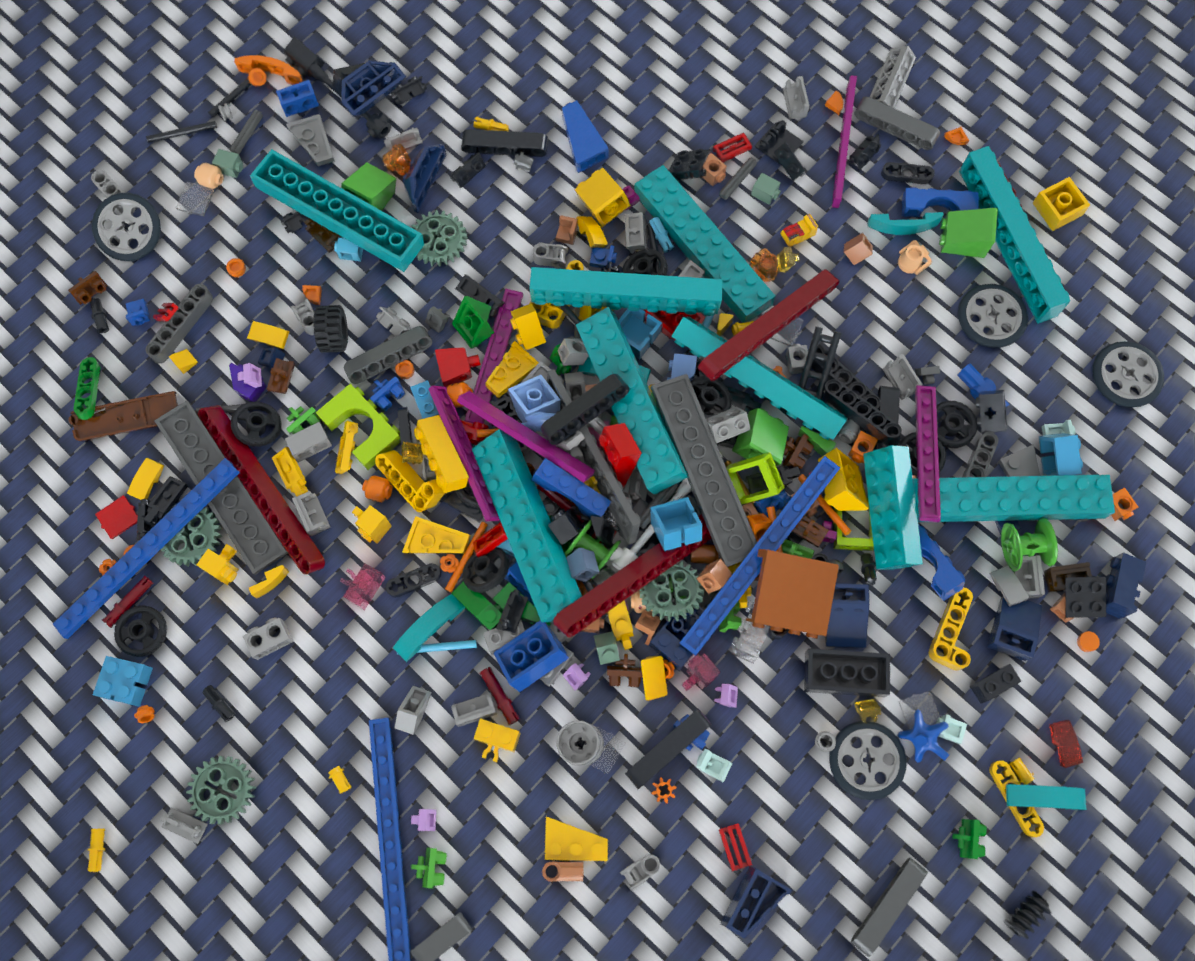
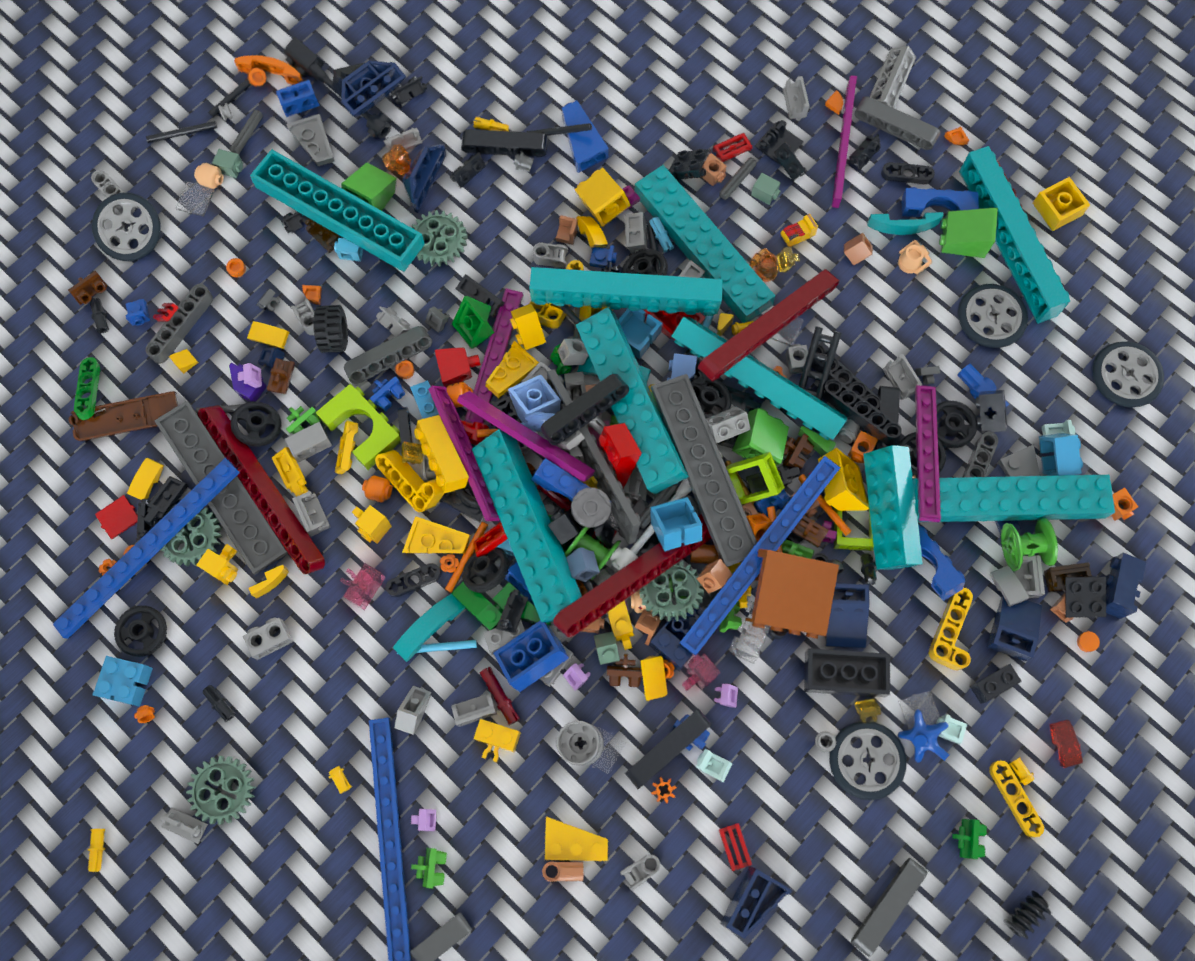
(127, 602): dark red pin -> none
(266, 299): none -> dark grey tile
(565, 129): none -> black bar
(591, 507): none -> flat silver tile
(1046, 797): teal slope -> none

